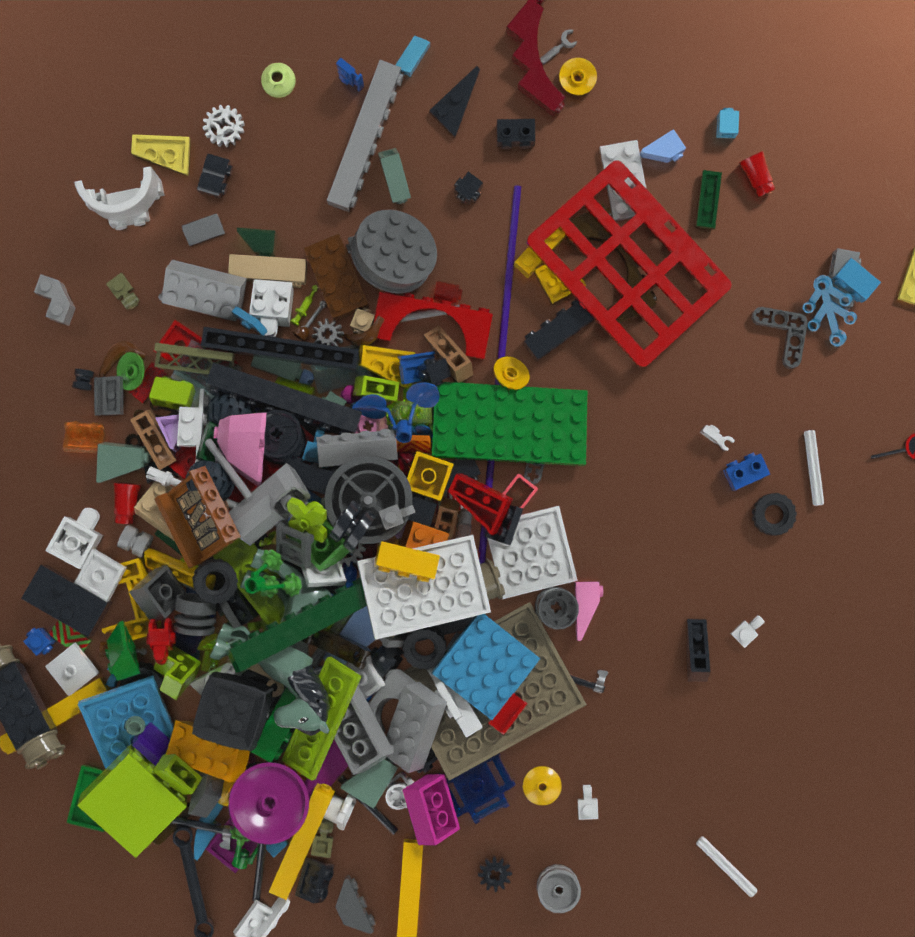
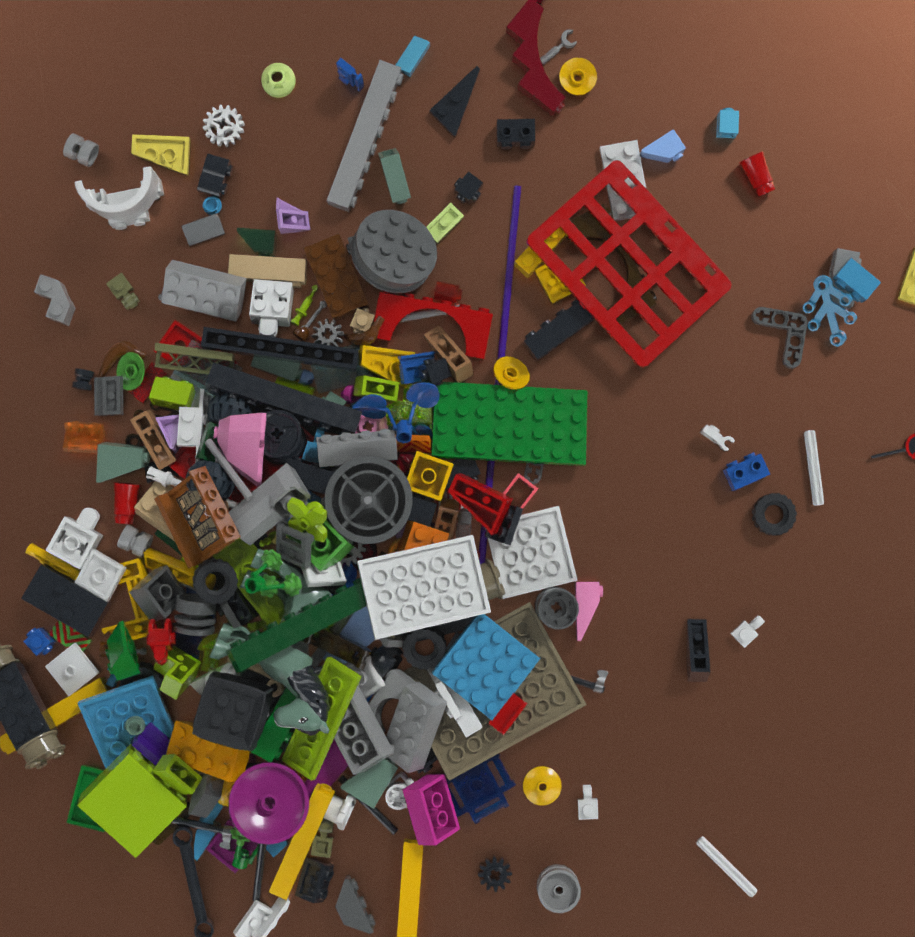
(52, 561): none -> yellow pin
(79, 149): none -> light grey wheel
(212, 205): none -> dark azure plate
(249, 321): dark azure plate -> none
(291, 218): none -> lavender slope
(352, 526): black wheel -> none
(394, 516): light grey plate -> none
(406, 561): yellow brick -> none
(445, 222): none -> yellowish green plate
(708, 199): dark green plate -> none

